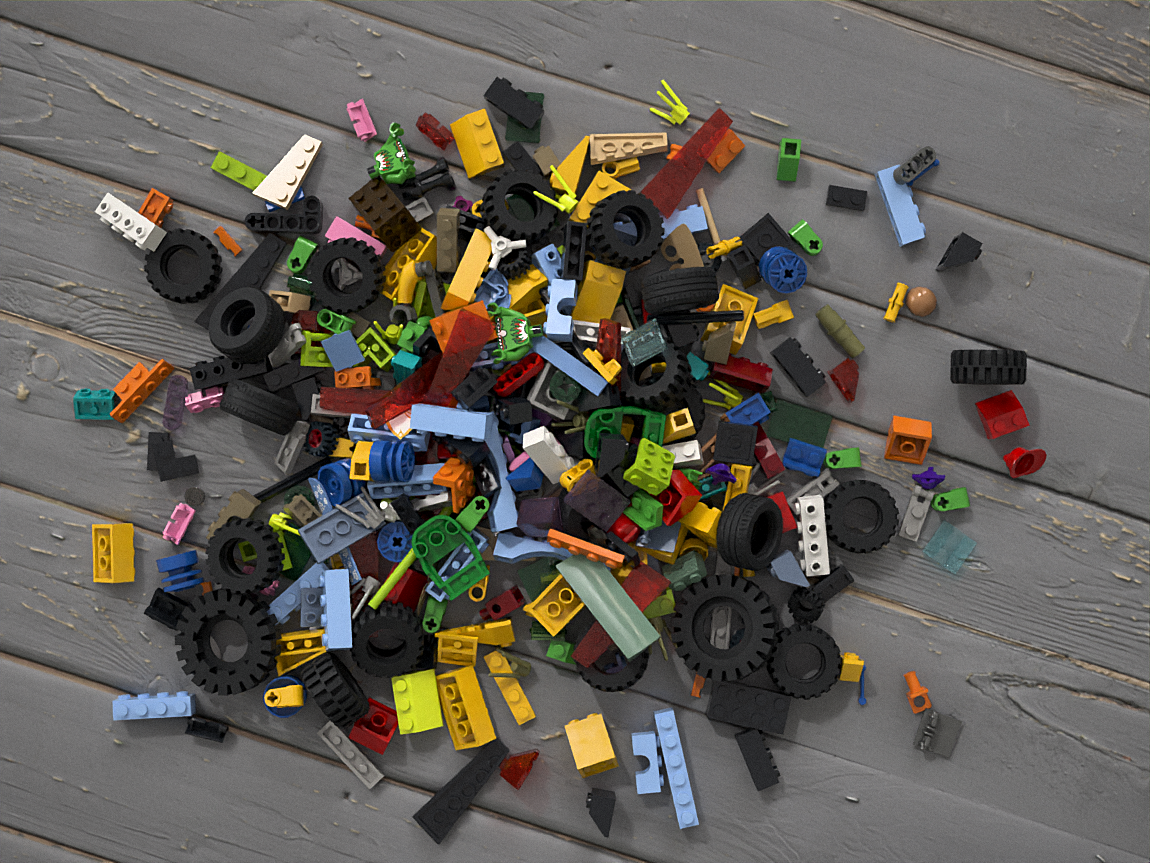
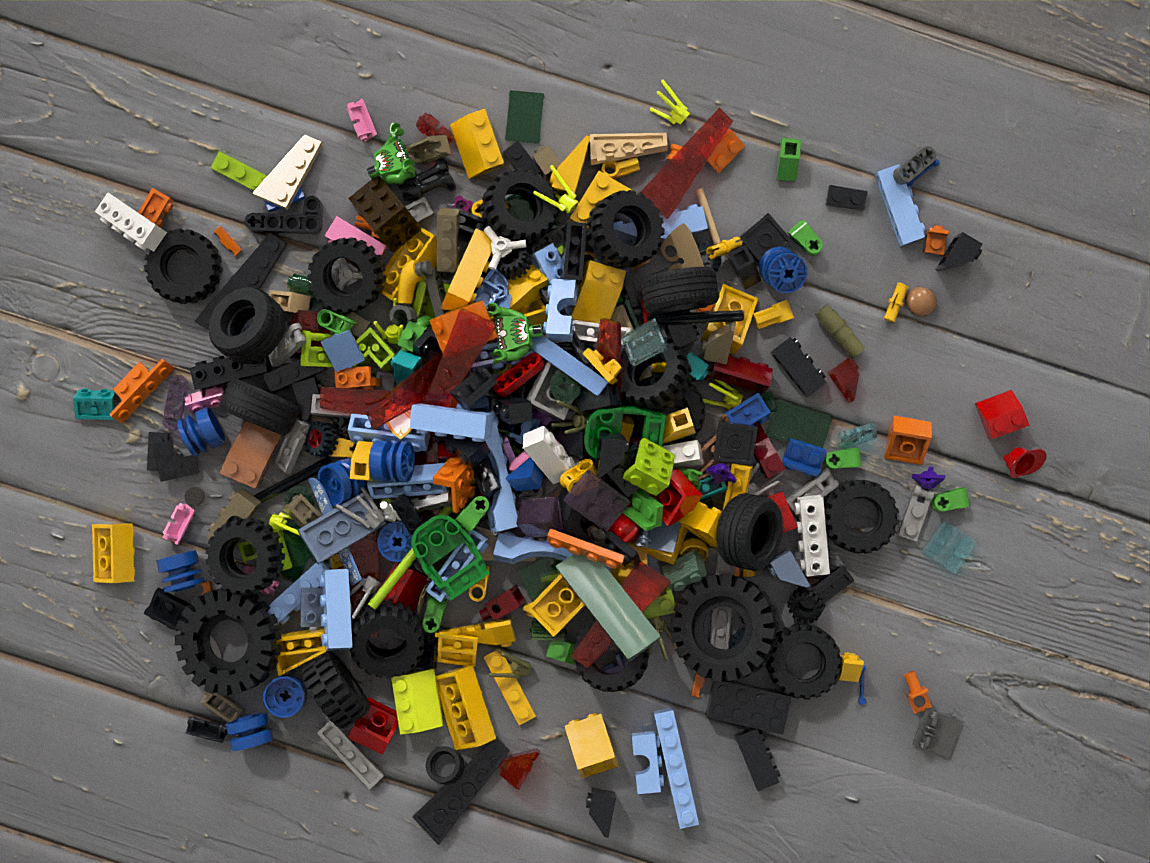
(154, 706): light blue brick -> none
(197, 433): none -> blue wheel
(218, 710): none -> dark tan slope
(249, 731): none -> blue wheel
(250, 455): none -> nougat slope
(287, 697): yellow piece -> none
(302, 251): bright green piece -> none
(430, 149): none -> dark tan hinge
(431, 761): none -> black tyre
(514, 103): black brick -> none
(857, 436): none -> clear light blue slope
(935, 240): none -> orange bracket
(988, 367): black tyre -> none

